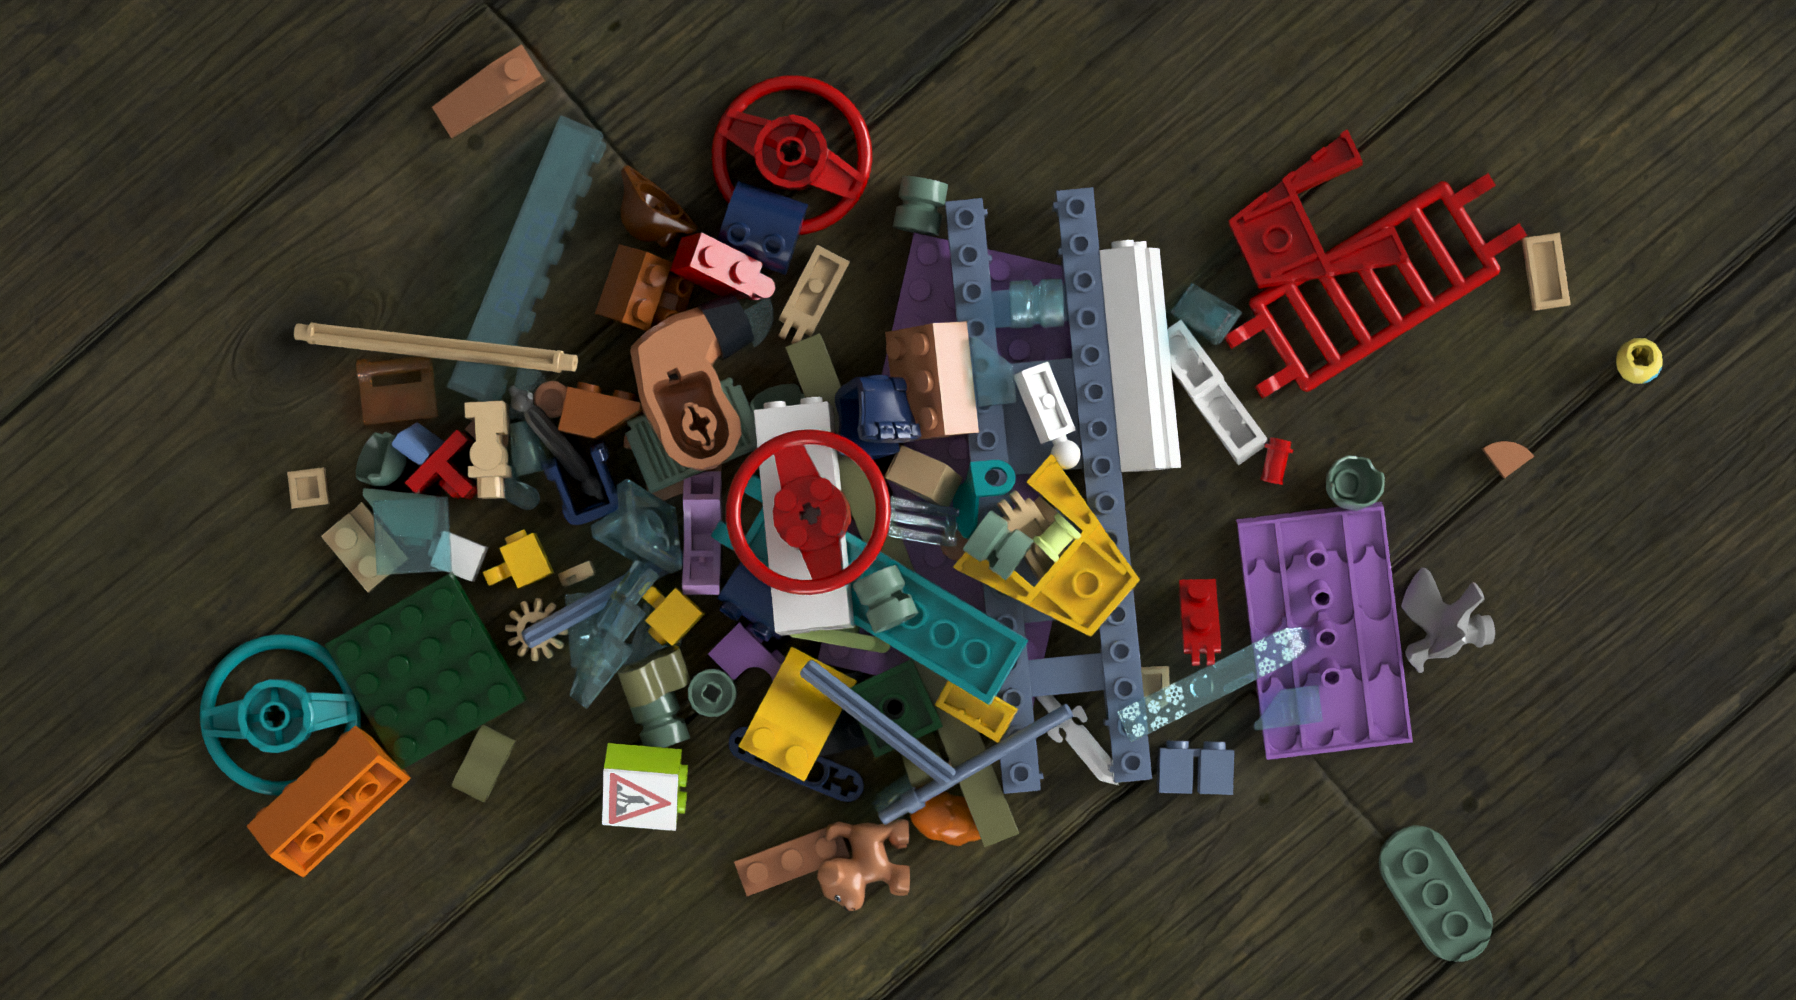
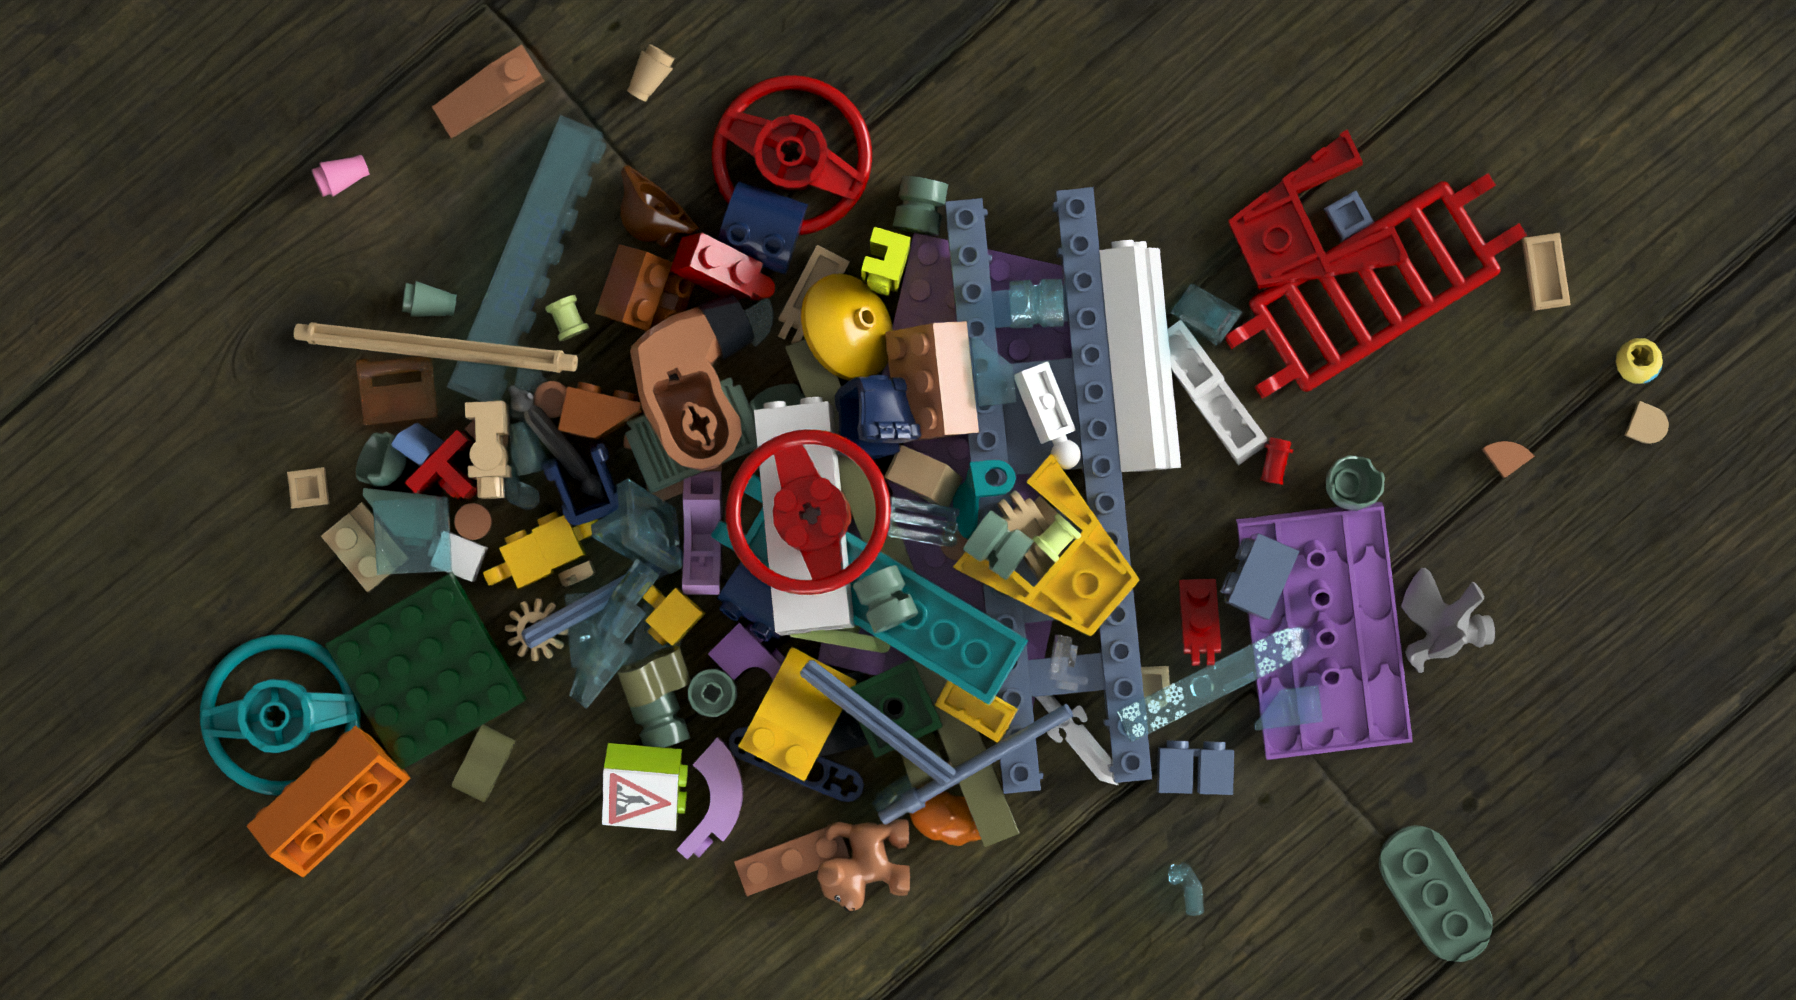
(339, 174): none -> bright pink cone
(425, 300): none -> sand green cone
(473, 521): none -> nougat tile
(561, 540): none -> yellow brick
(567, 318): none -> yellowish green bush
(650, 71): none -> tan cone
(726, 798): none -> lavender arch
(846, 326): none -> yellow dish
(885, 274): none -> neon yellow brick
(1062, 657): none -> clear bracket
(1192, 887): none -> clear light blue arm
(1259, 576): none -> sand blue brick
(1348, 215): none -> sand blue tile
(1647, 424): none -> tan tile

